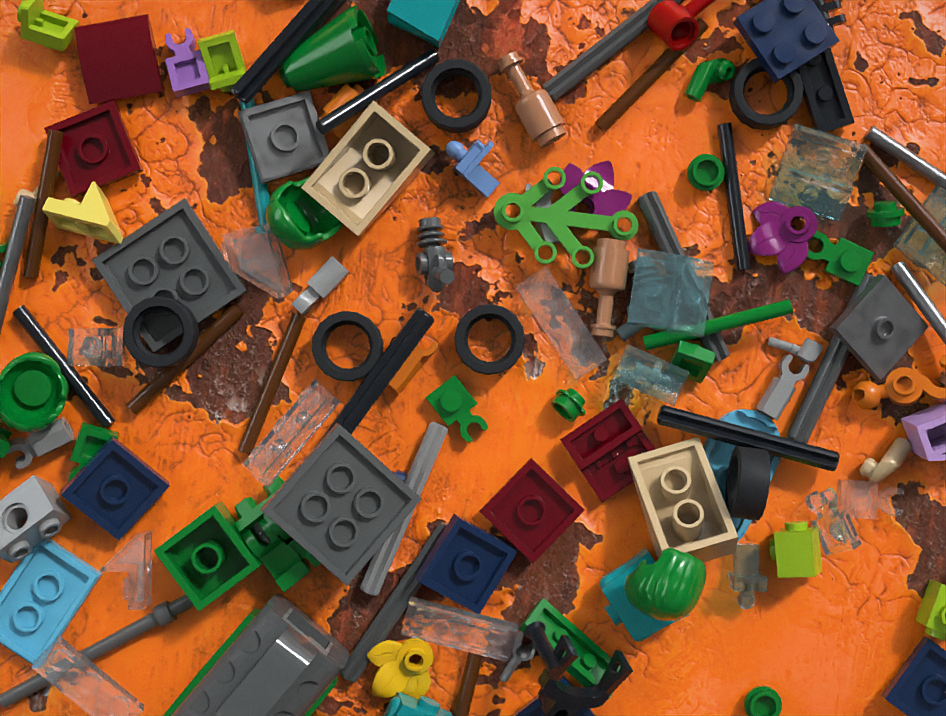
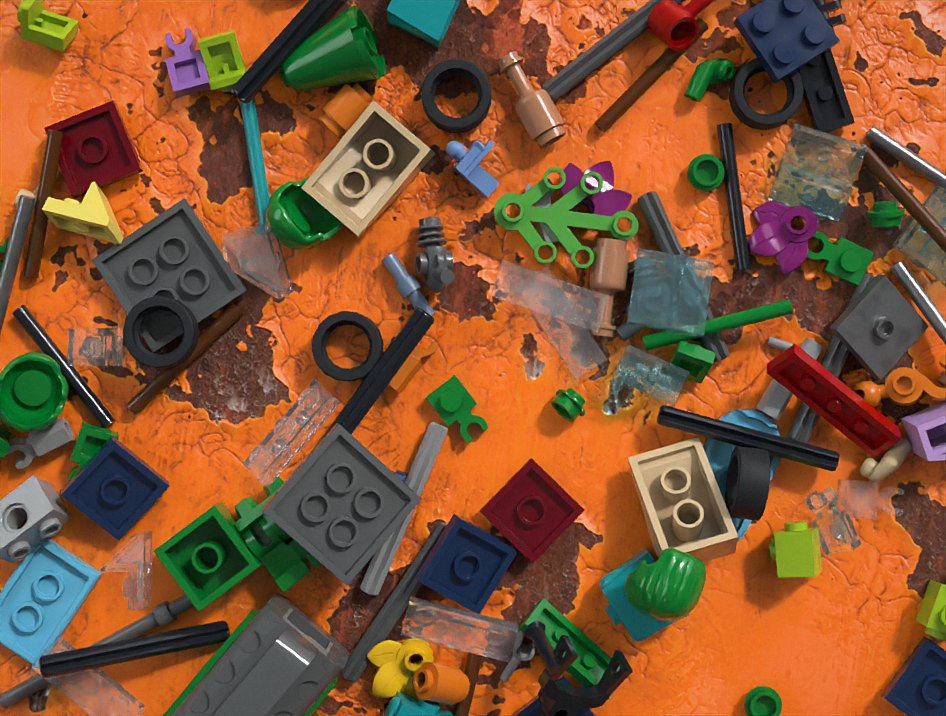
(118, 58): dark red slope -> none
(133, 649): none -> black axle
(271, 383): reddish brown bar -> none
(284, 137): flat silver plate -> none
(321, 285): light grey bar -> none
(377, 92): black bar -> none
(407, 285): none -> sand blue bar
(440, 683): none -> orange brick
(496, 312): black tyre -> none
(550, 296): none -> clear plate
(603, 448): dark red slope -> none
(746, 574): clear light blue piece -> none
(834, 401): none -> red plate

